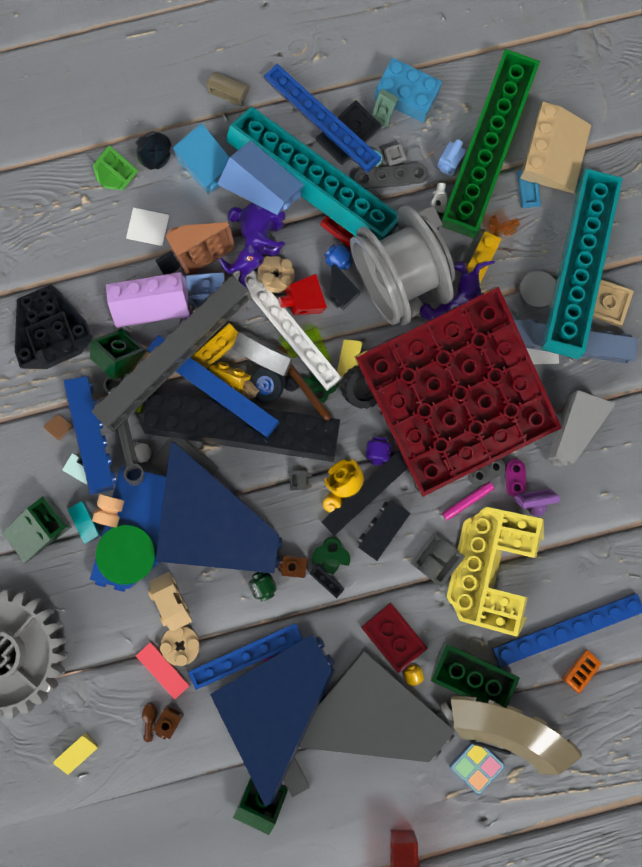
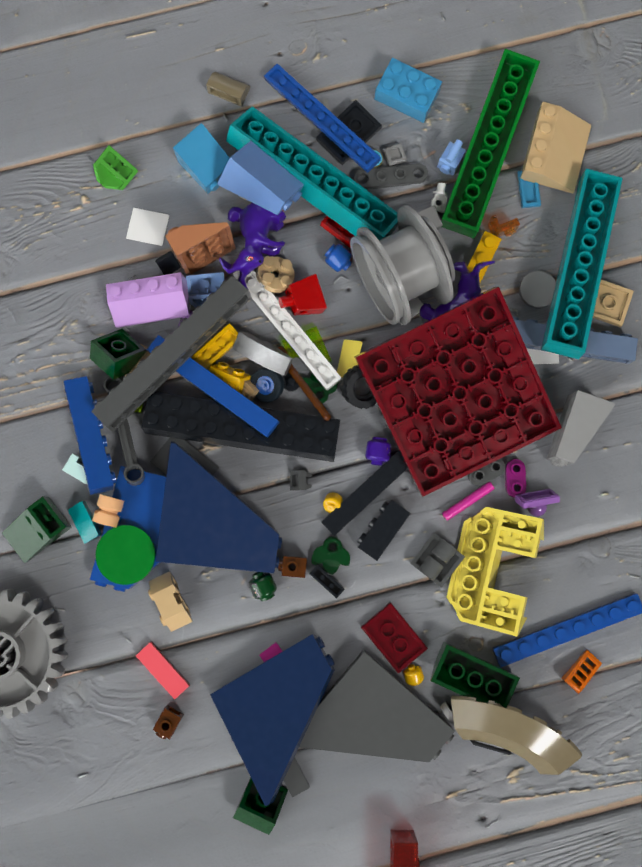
(48, 330): black wedge -> none
(58, 427): medium nougat slope -> none
(76, 754): light yellow slope -> none
(143, 452): light grey tile -> none
(149, 715): reddish brown piece -> none
(153, 150): black tile -> none
(169, 646): tan plate -> none
(245, 656): blue plate -> none
(342, 289): black slope -> none
(345, 478): yellow cylinder -> none
(384, 107): sand green hinge -> none
(477, 767): tile -> none

